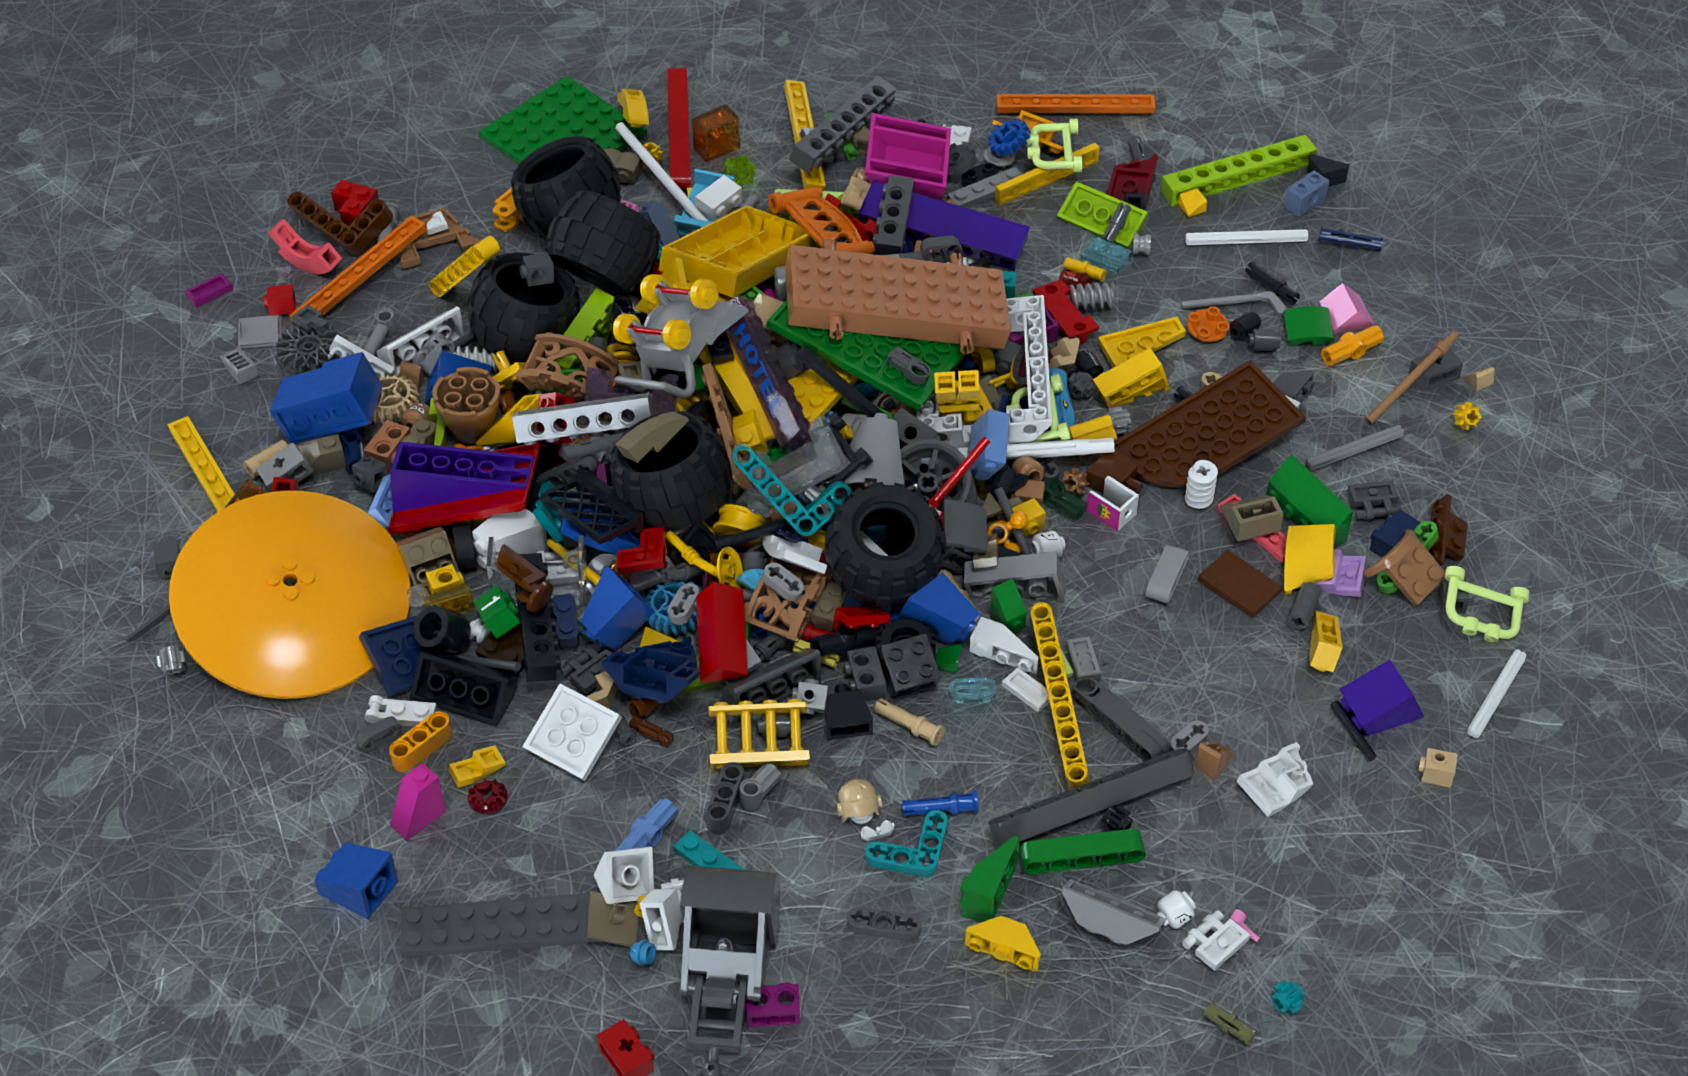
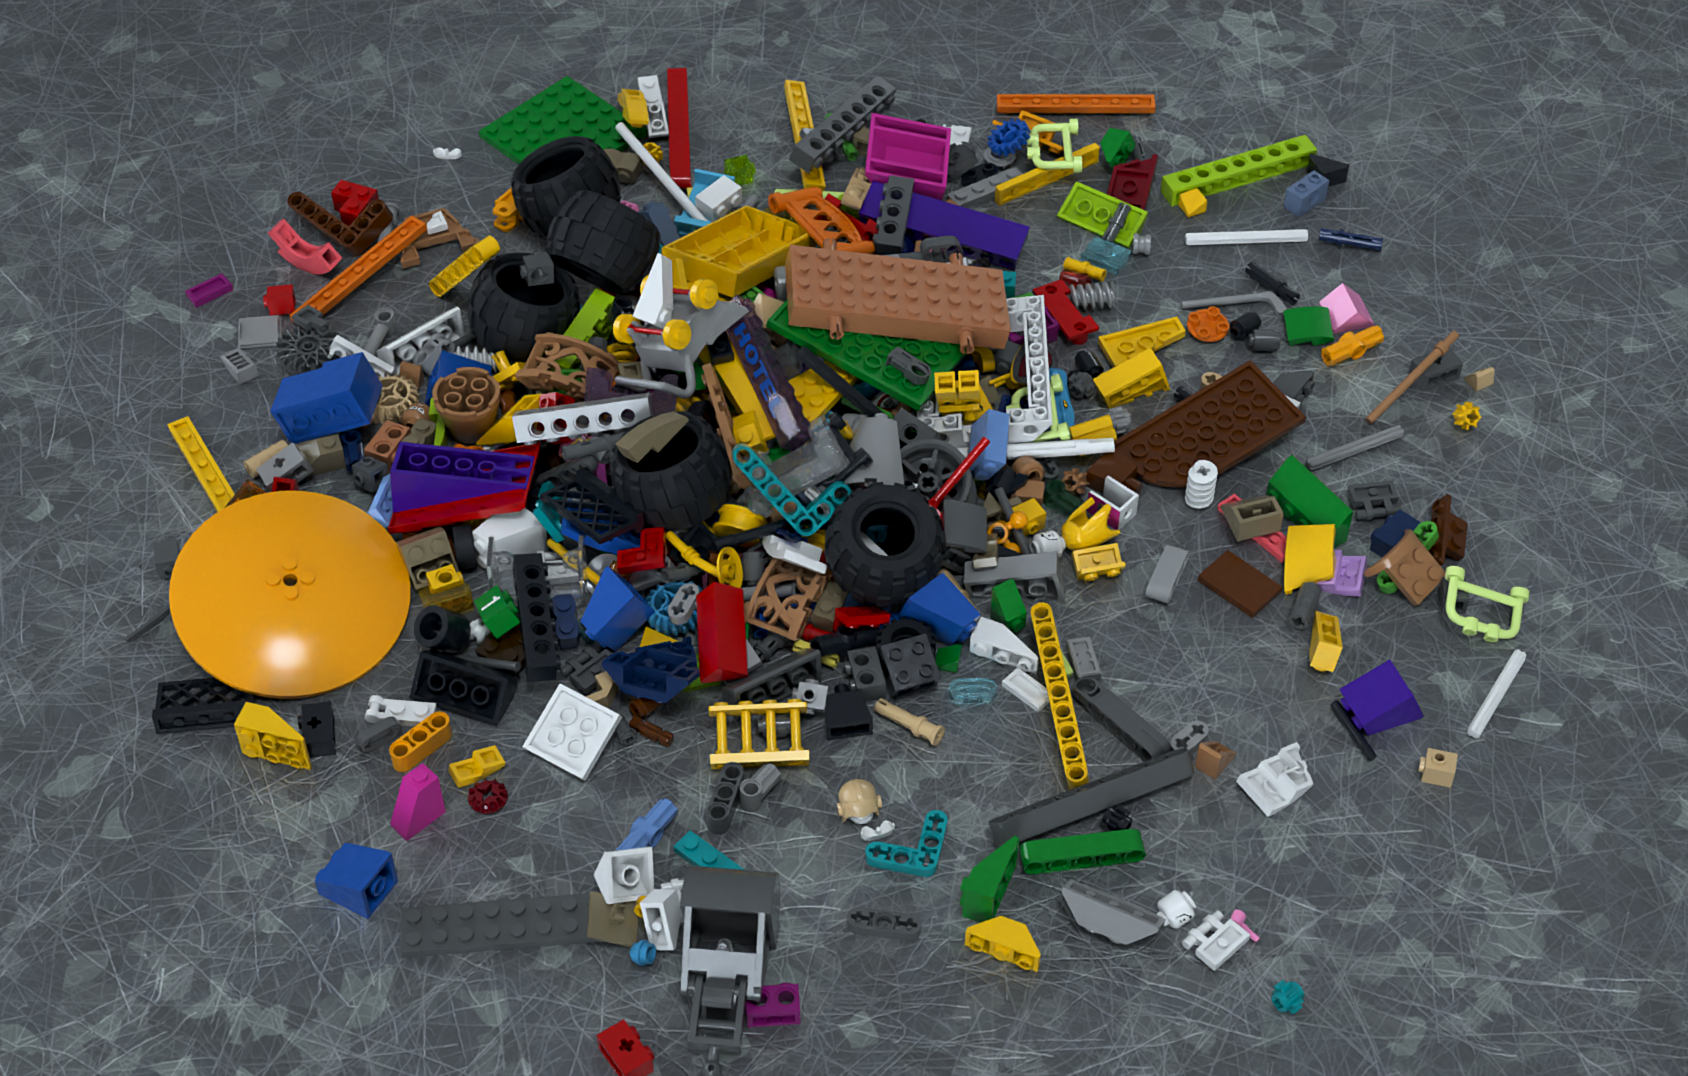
(171, 660): light grey gear -> none
(200, 716): none -> black fence
(270, 737): none -> yellow slope
(318, 728): none -> black brick
(394, 654): dark blue plate -> none
(415, 596): clear plate -> none
(445, 154): none -> white piece
(526, 575): reddish brown piece -> none
(657, 119): none -> white slope
(657, 296): none -> white slope
(716, 133): clear orange brick -> none
(750, 578): medium azure tile -> none
(782, 581): light grey beam -> none
(952, 803): blue pin -> none
(1064, 353): tan slope -> none
(1086, 533): none -> yellow hair
(1098, 561): none -> yellow bracket
(1117, 146): none -> green slope
(1136, 199): black slope -> none
(1215, 1013): olive pin -> none

